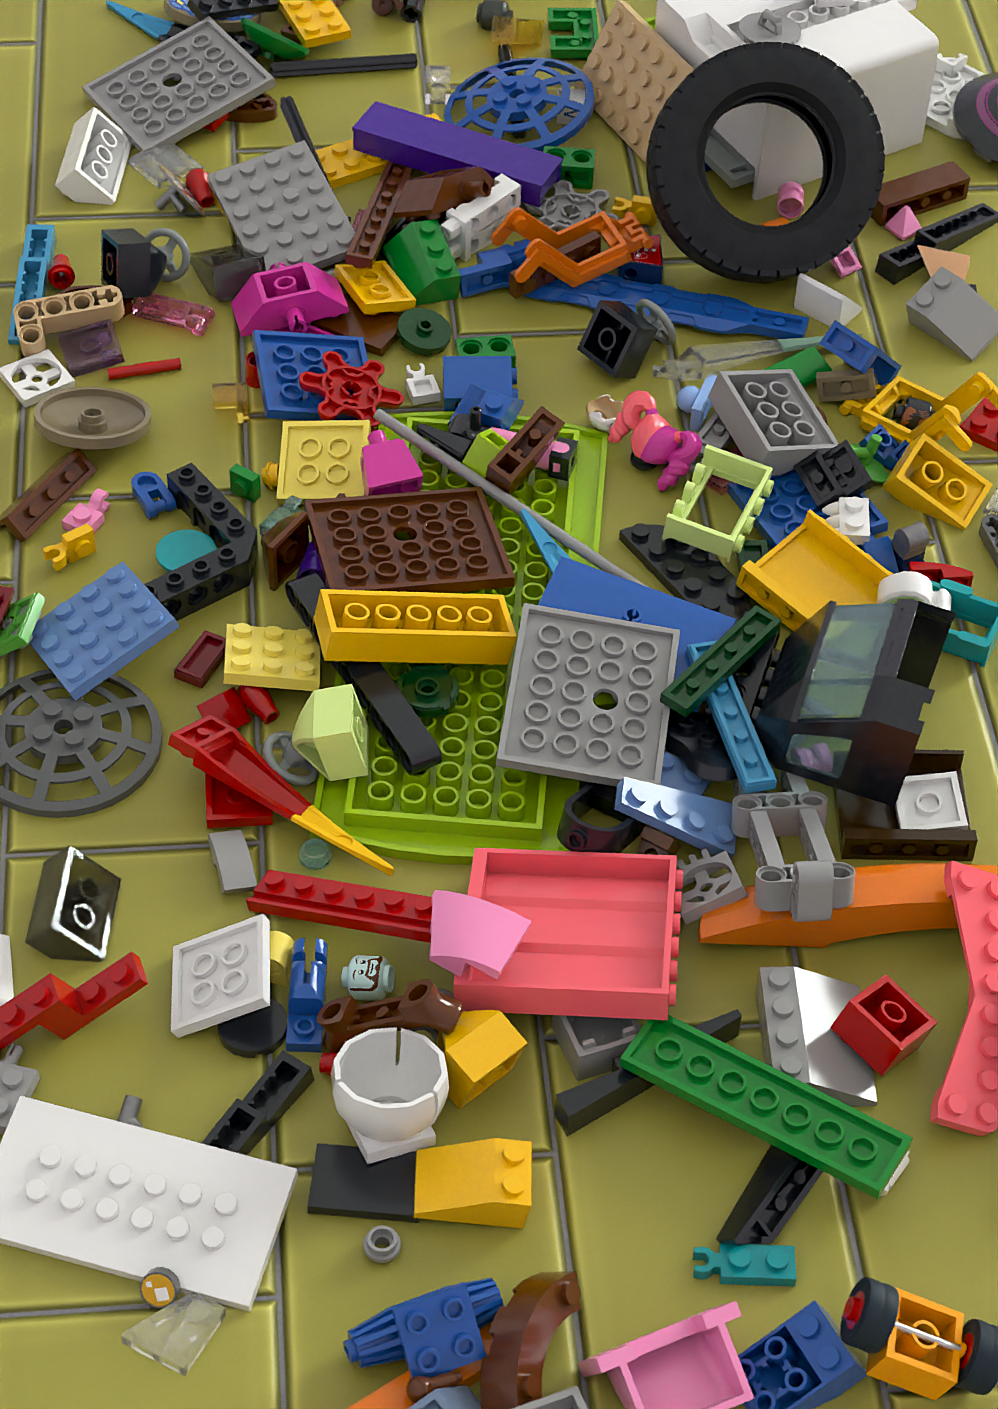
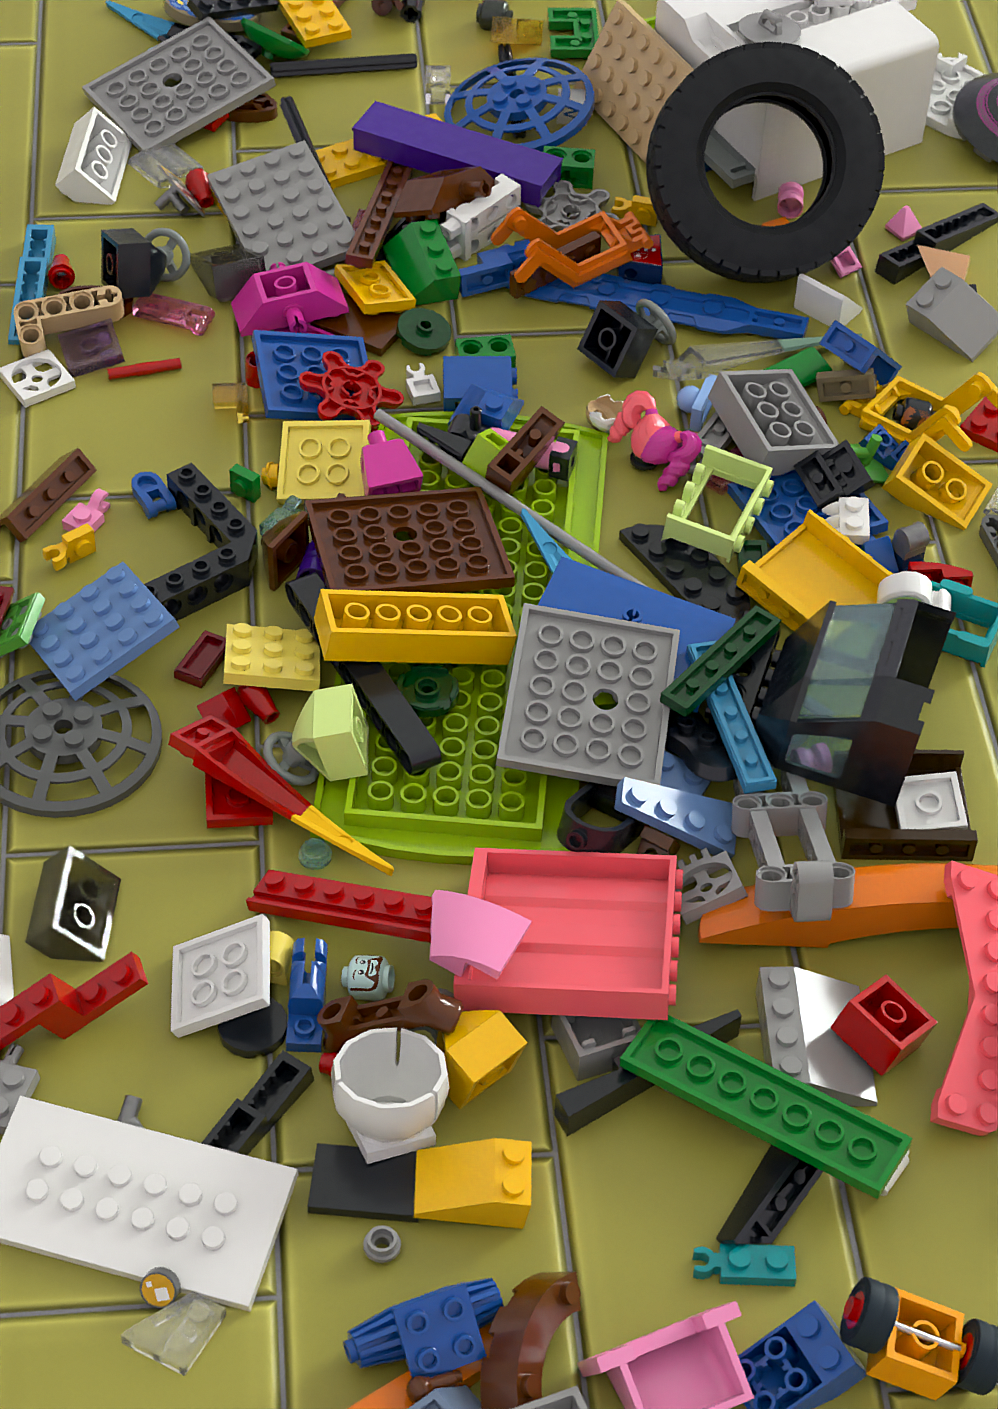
(92, 418): dark tan dish -> none
(182, 547): teal piece -> none
(232, 861): light grey slope -> none
(922, 191): reddish brown brick -> none

